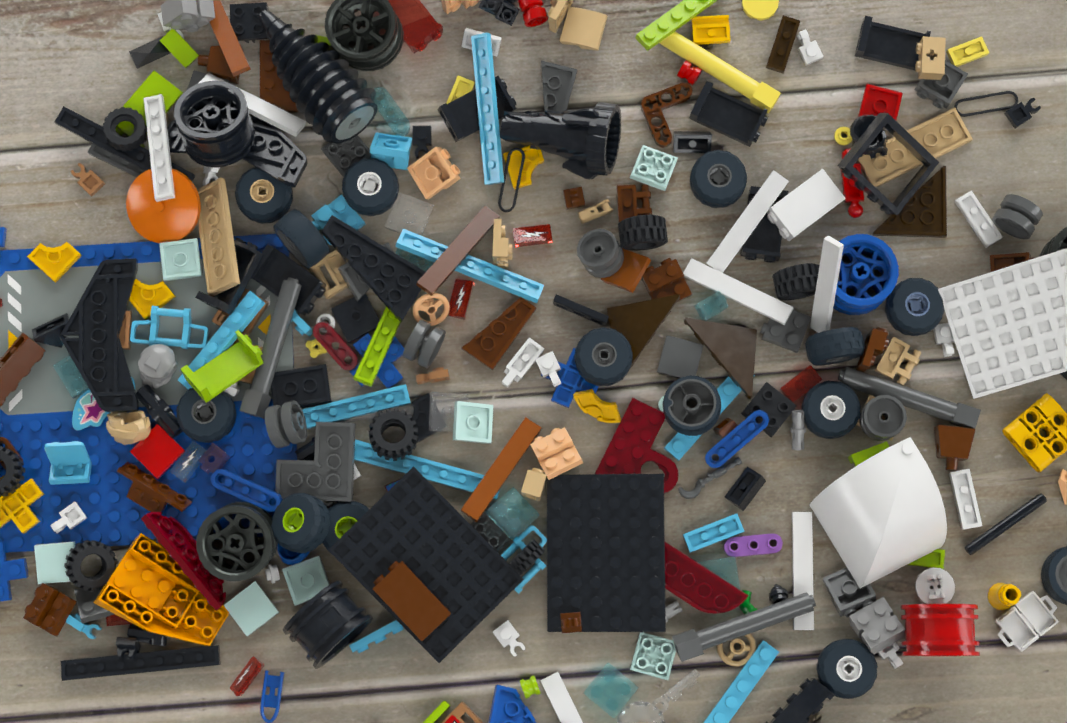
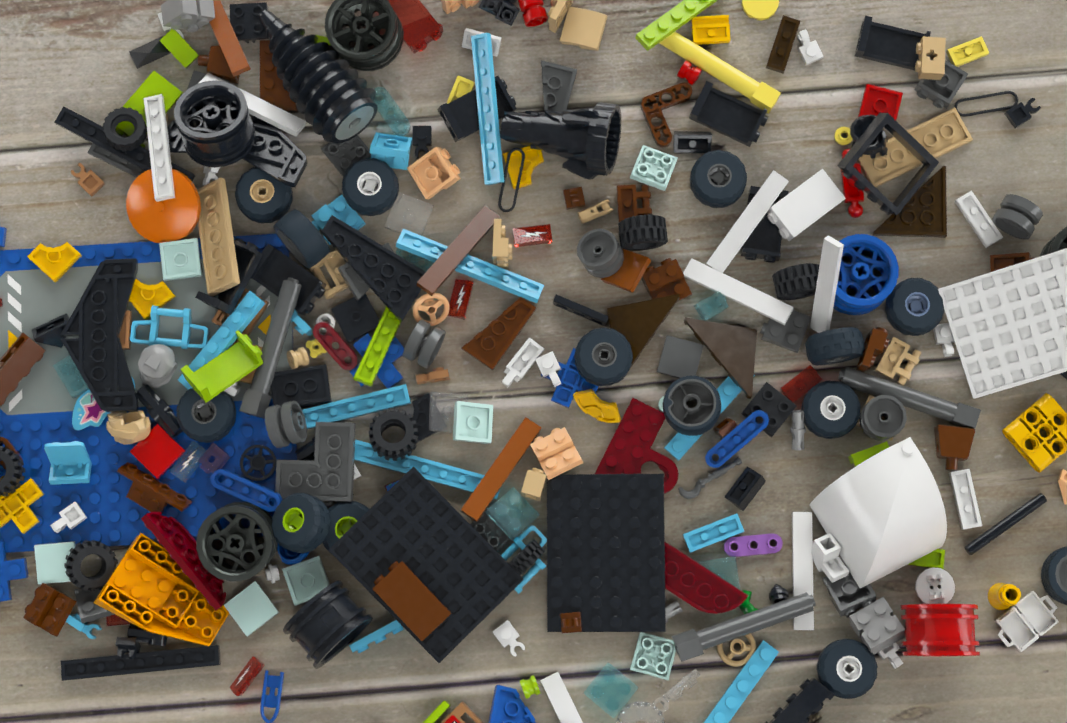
(258, 462): none -> black wheel
(297, 358): none -> tan wheel
(826, 557): none -> white brick

